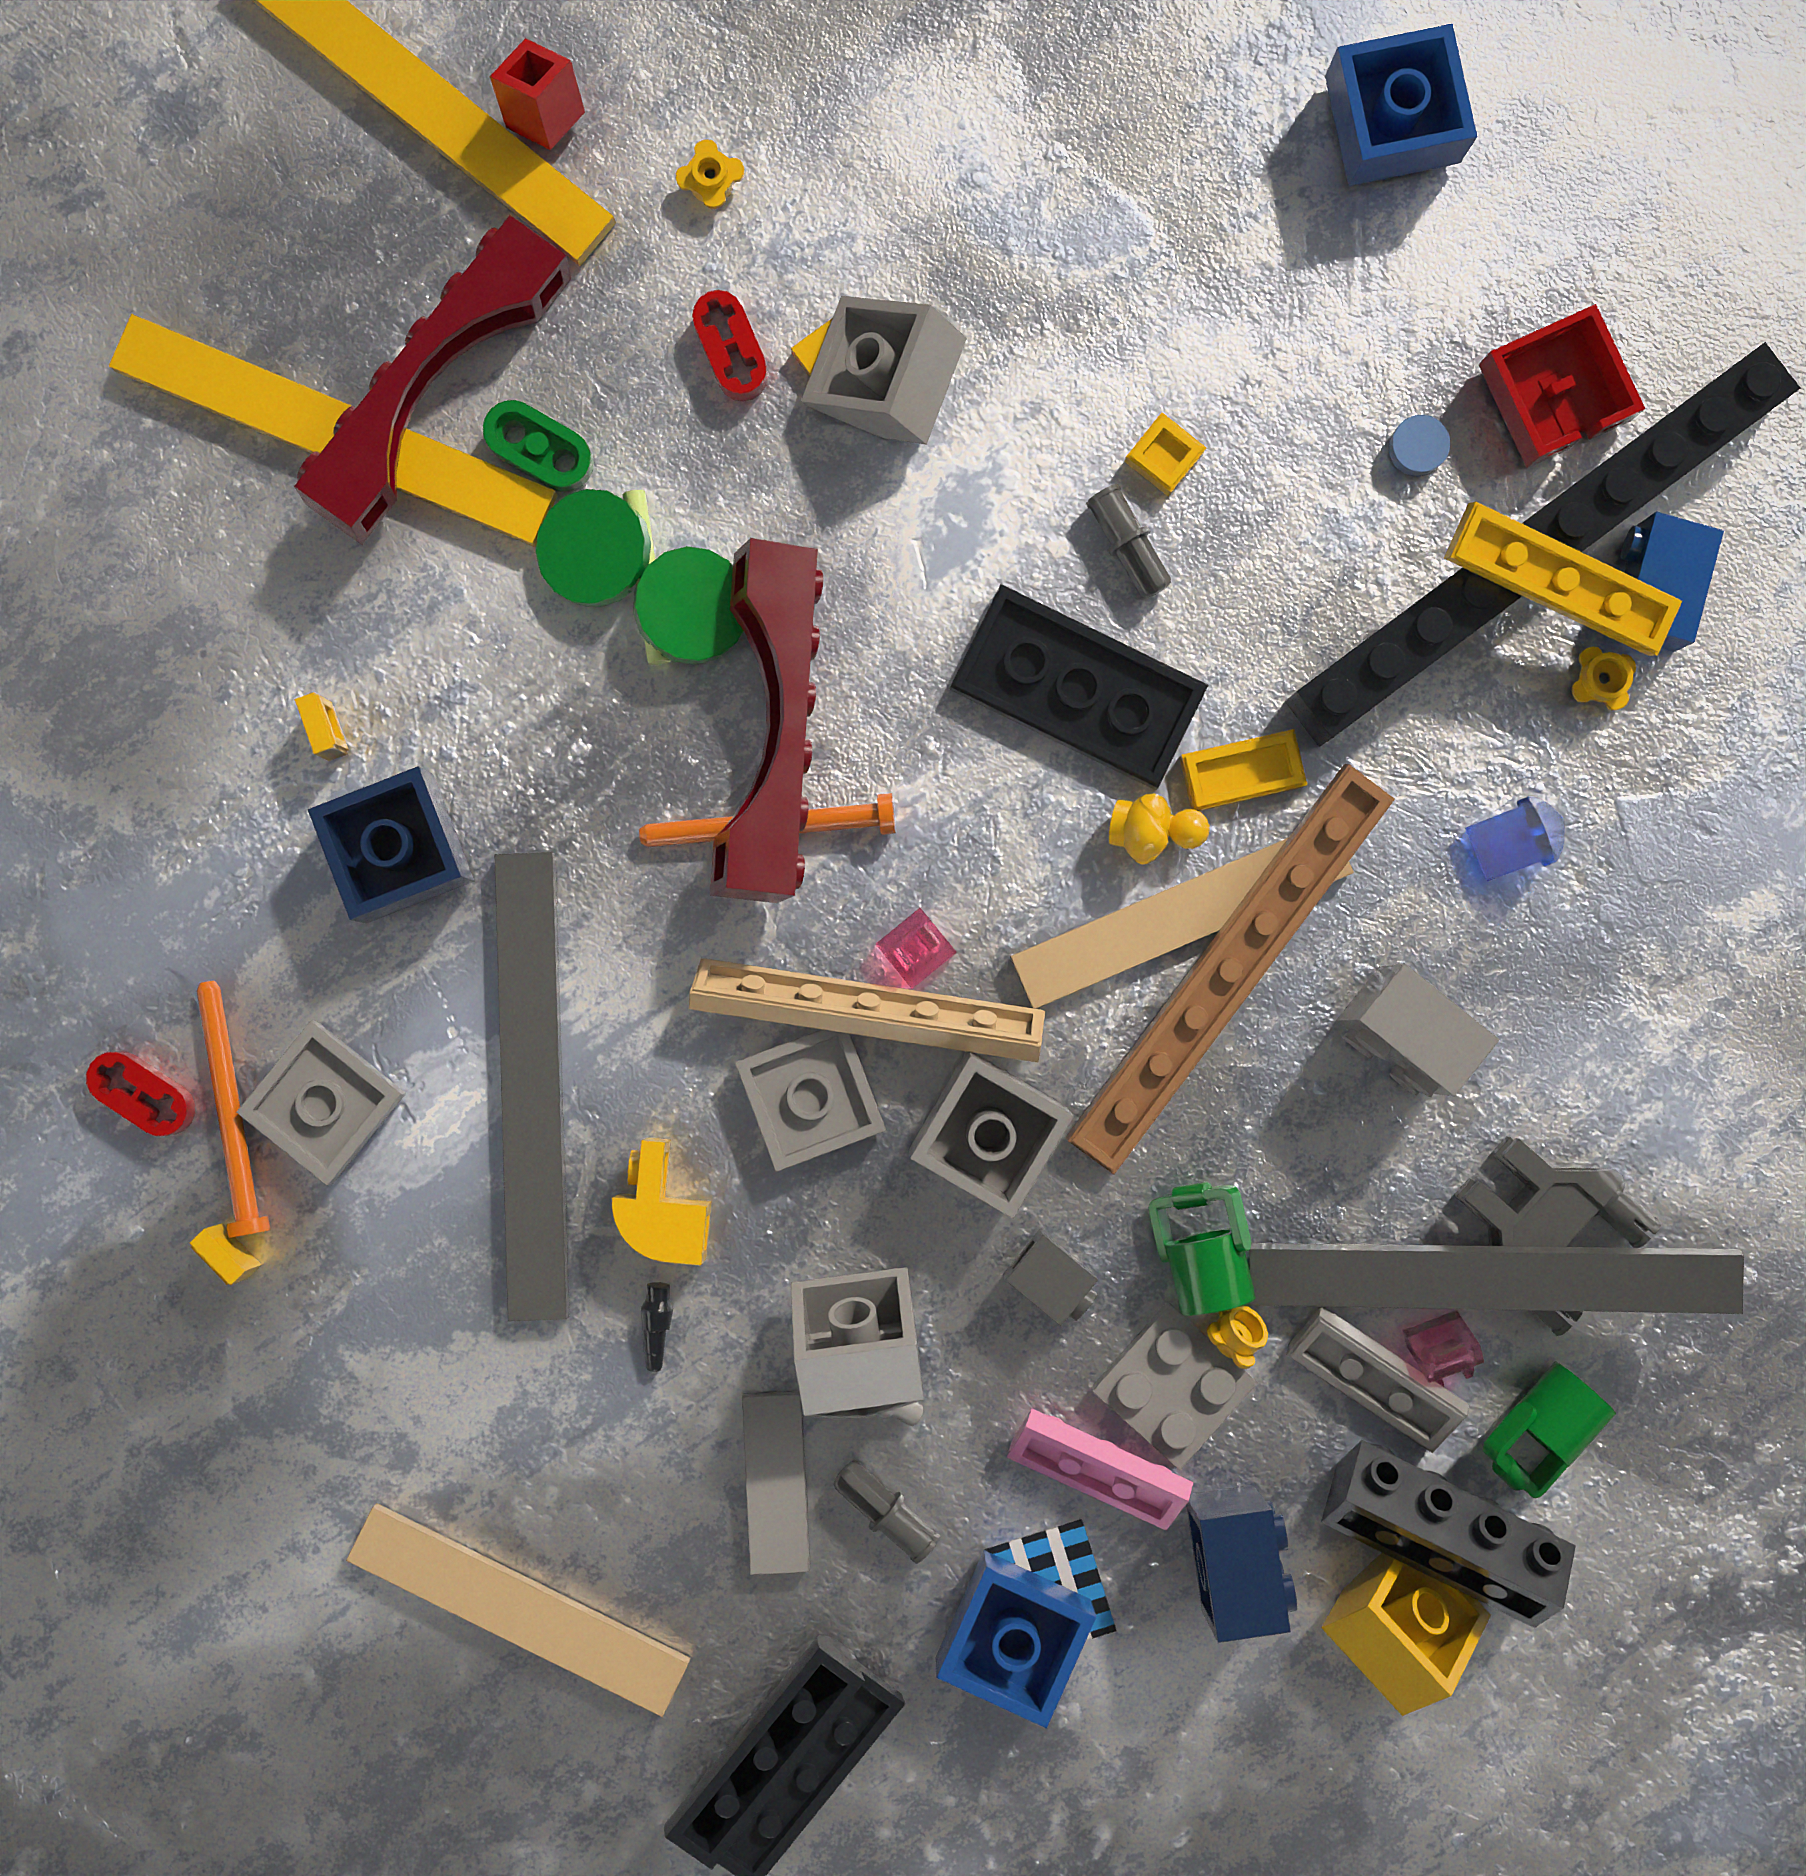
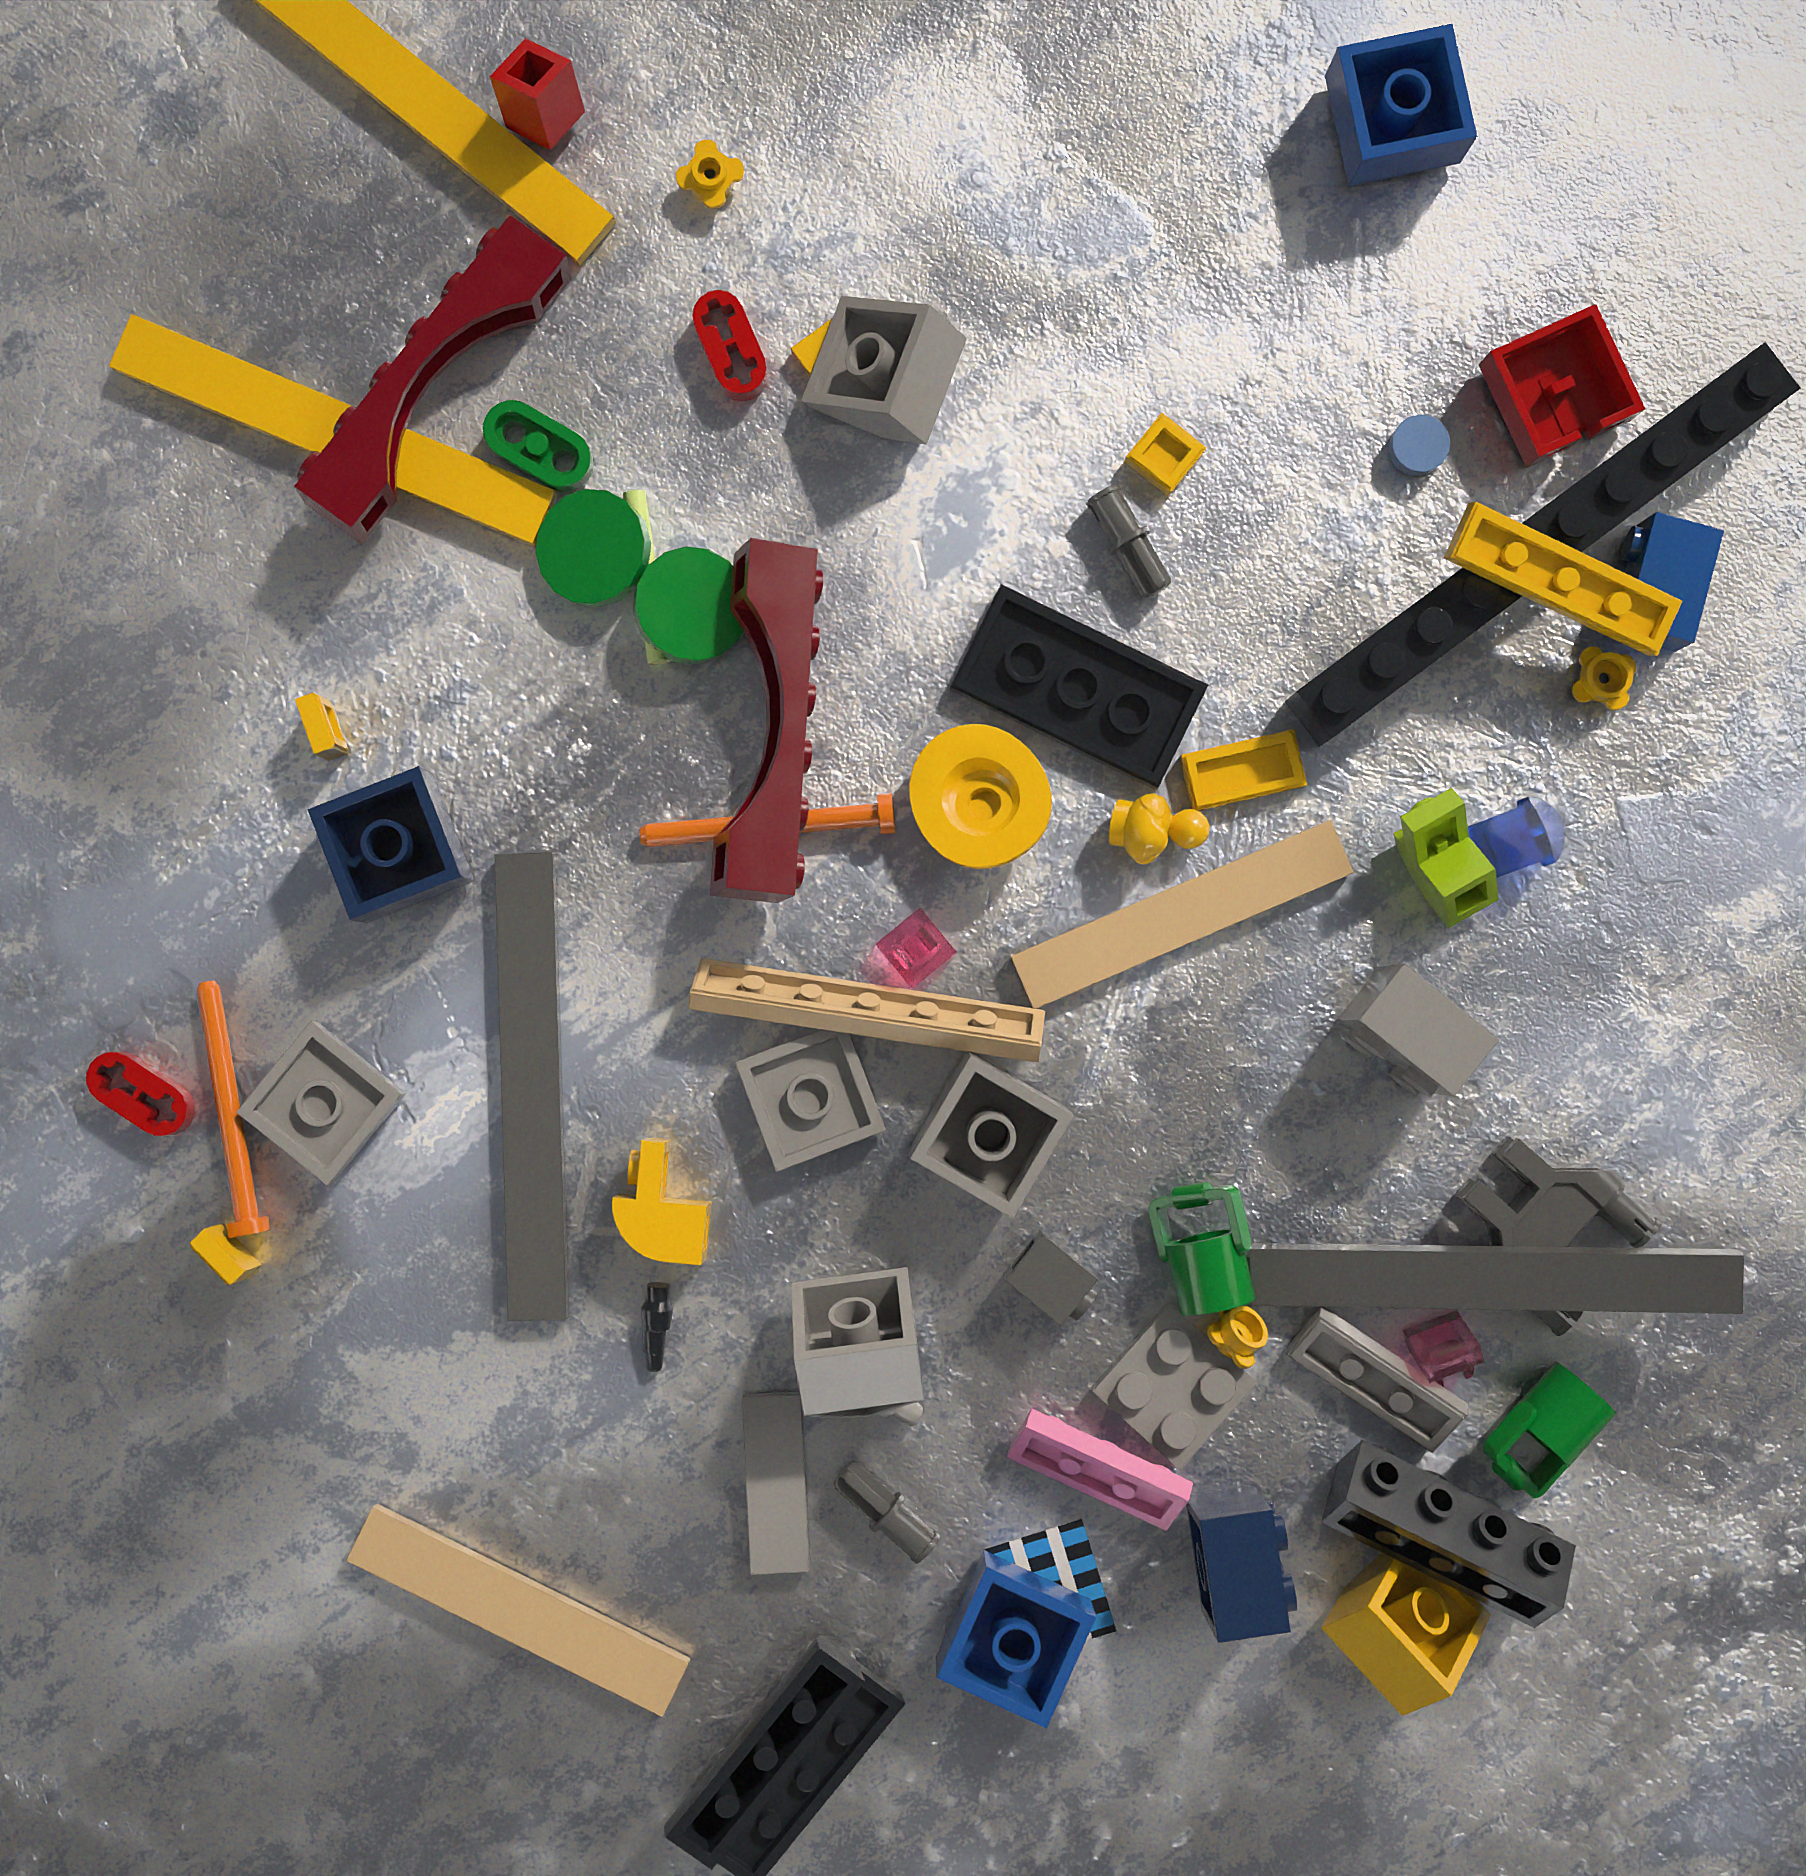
(979, 796): none -> yellow hat
(1230, 968): medium nougat tile -> none
(1444, 858): none -> lime brick

